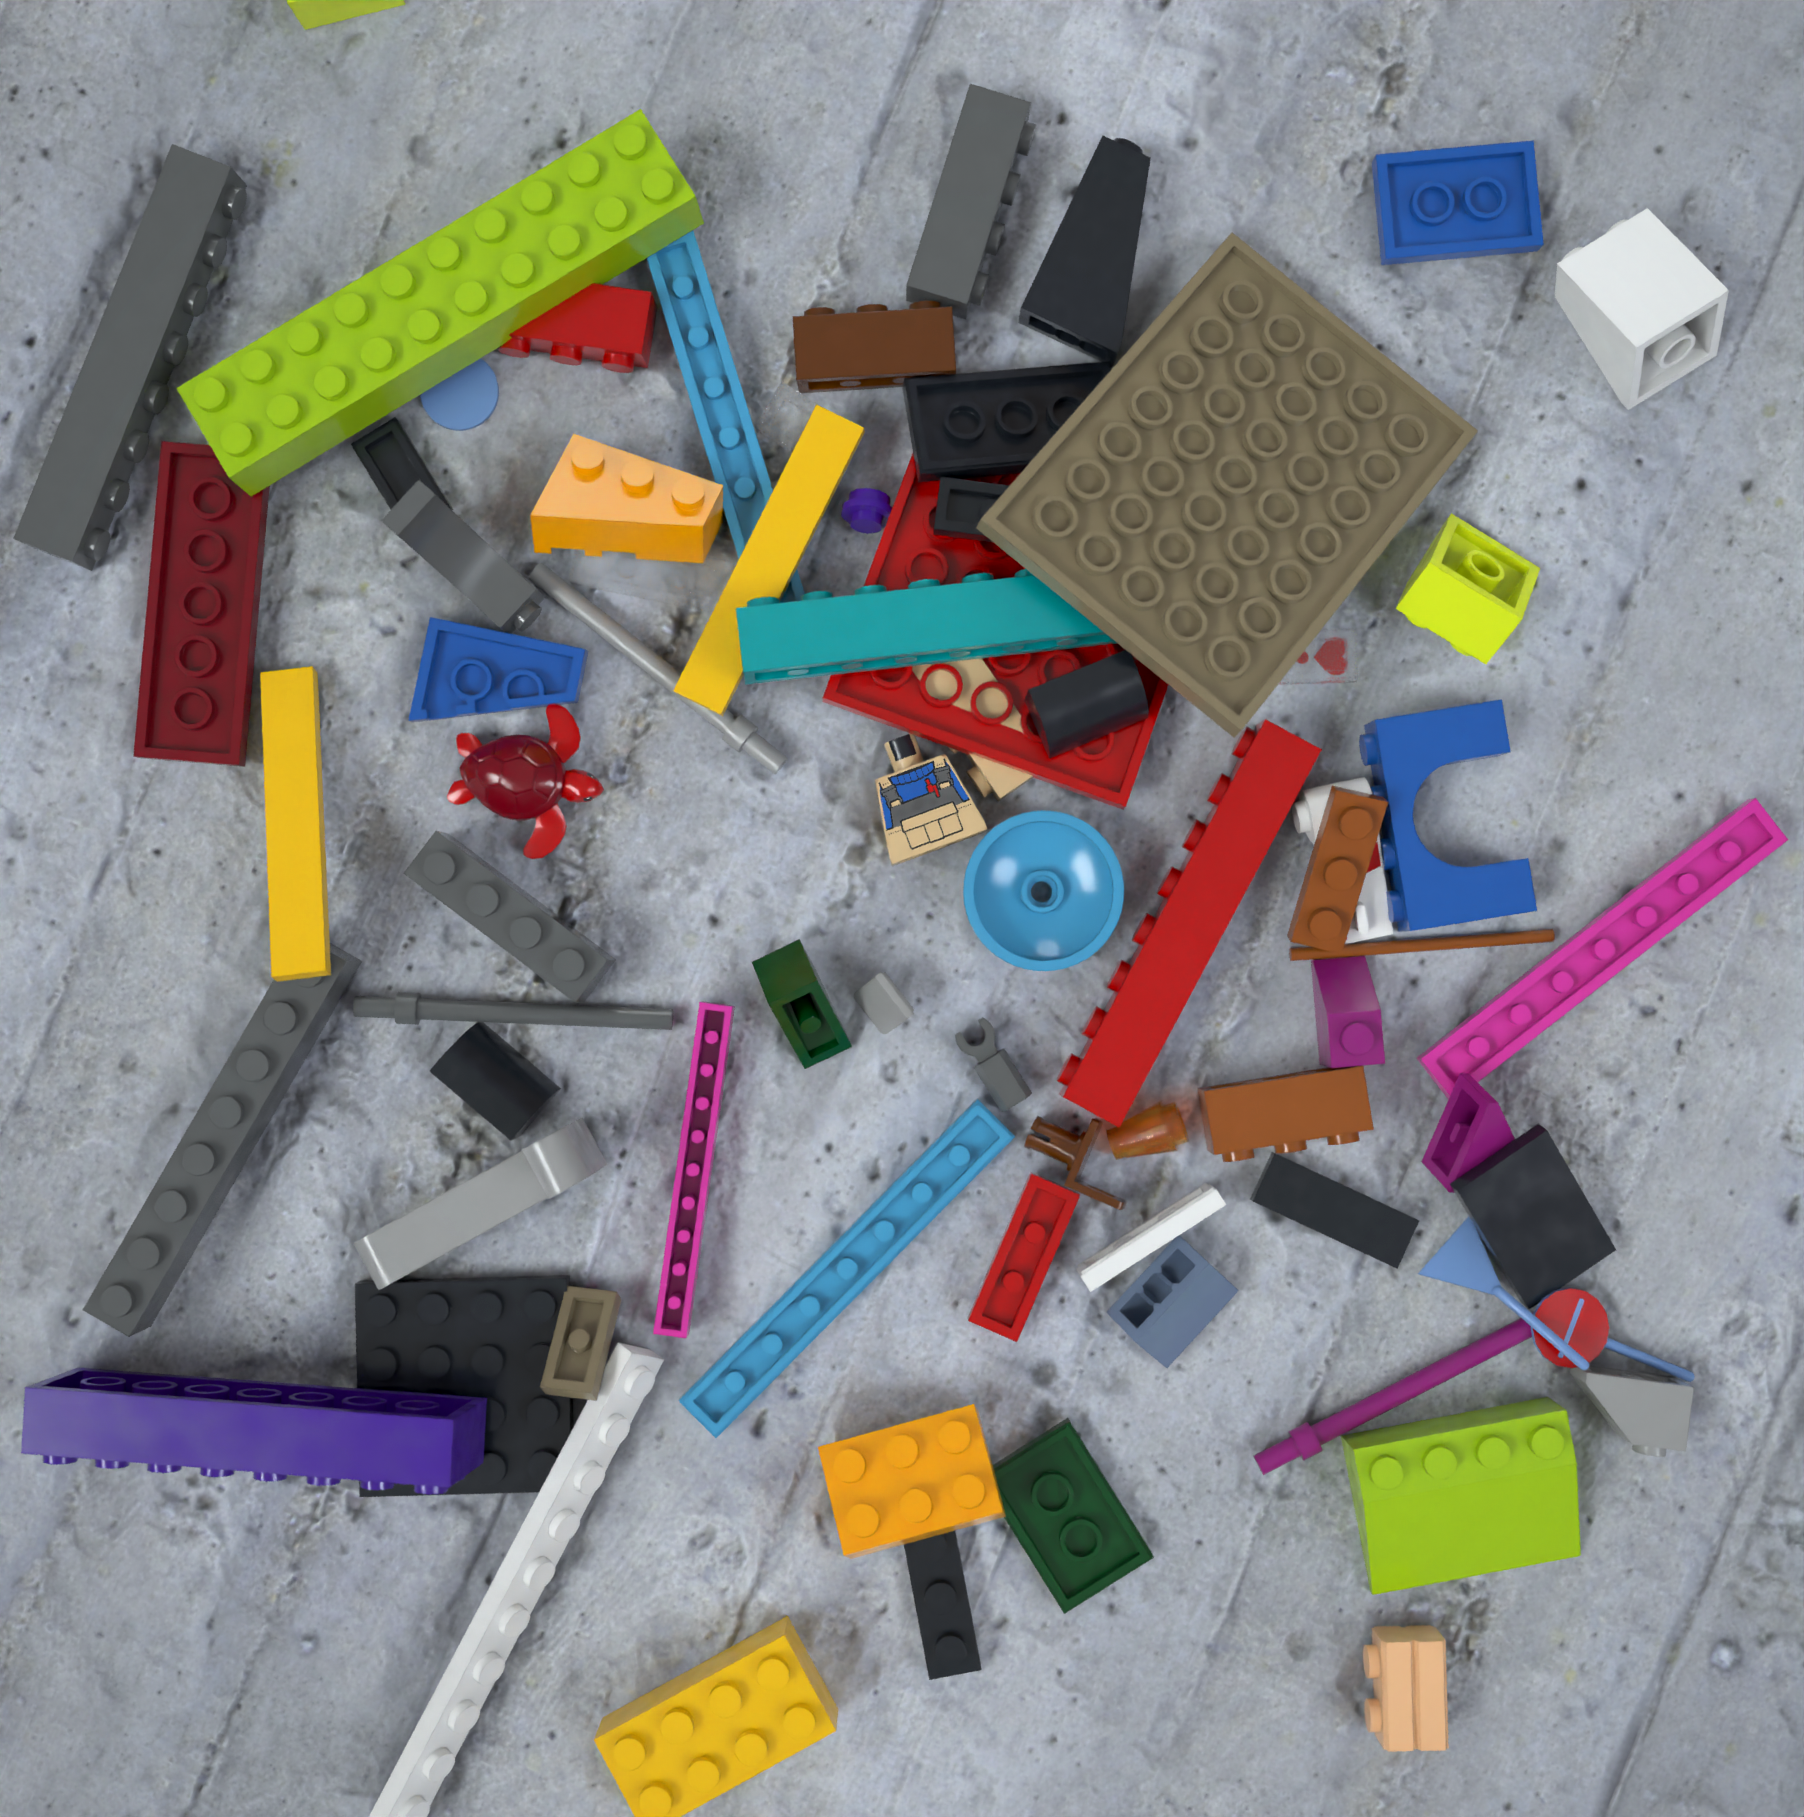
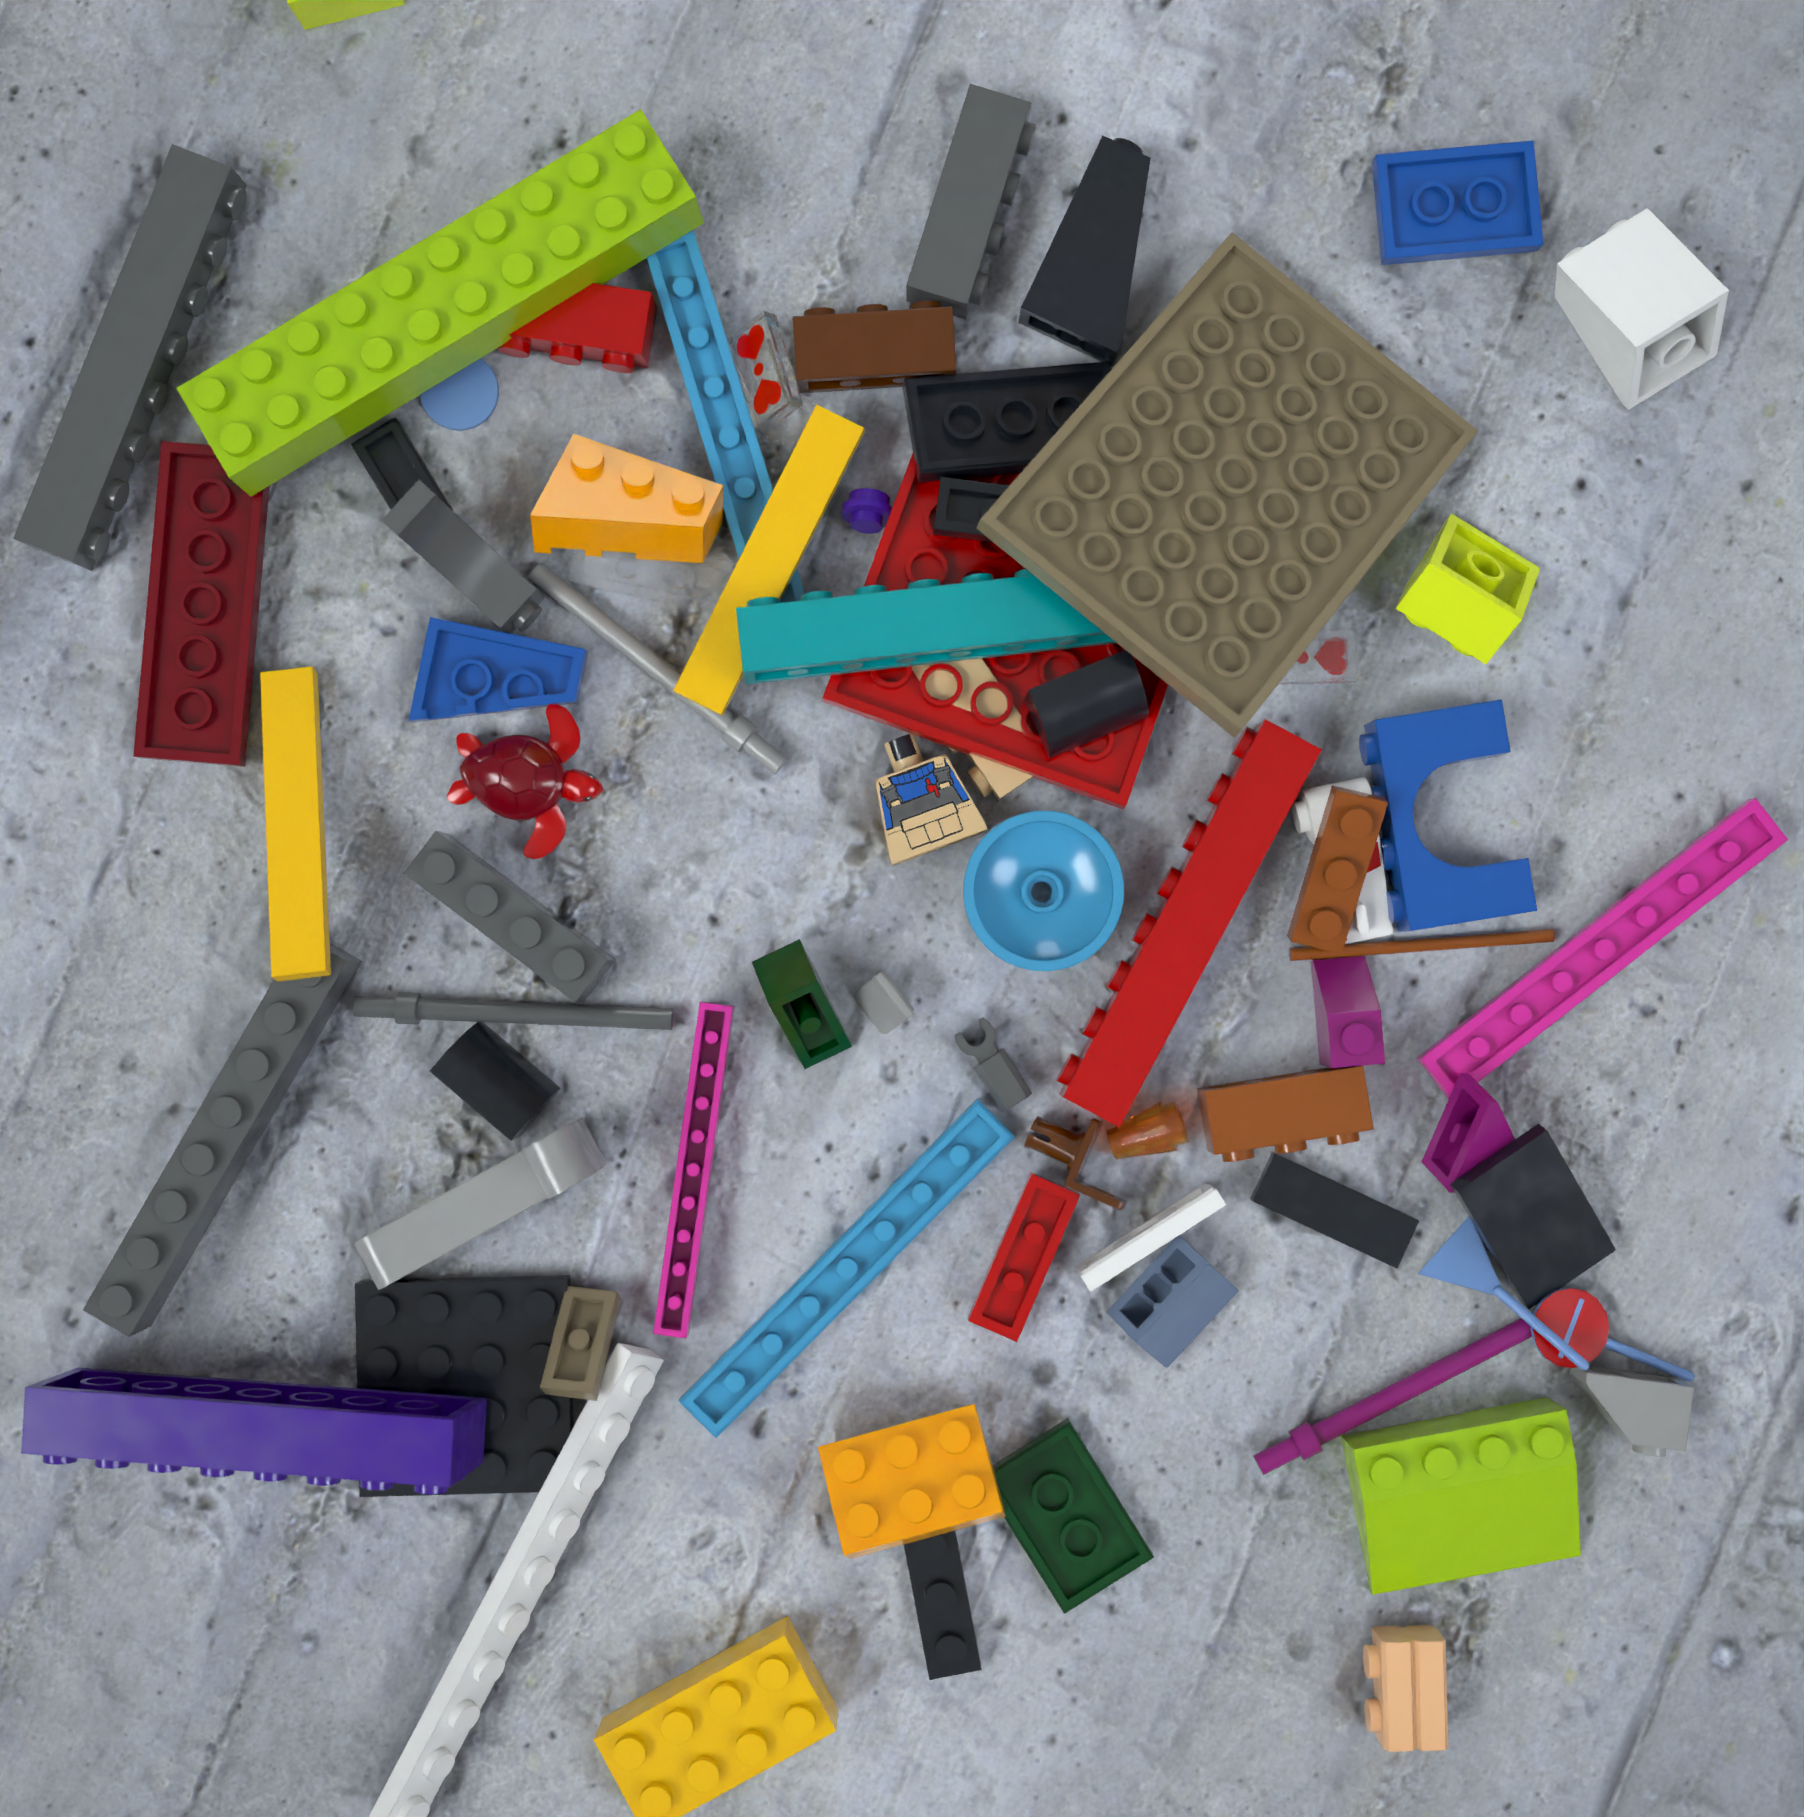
(765, 371): none -> clear tile

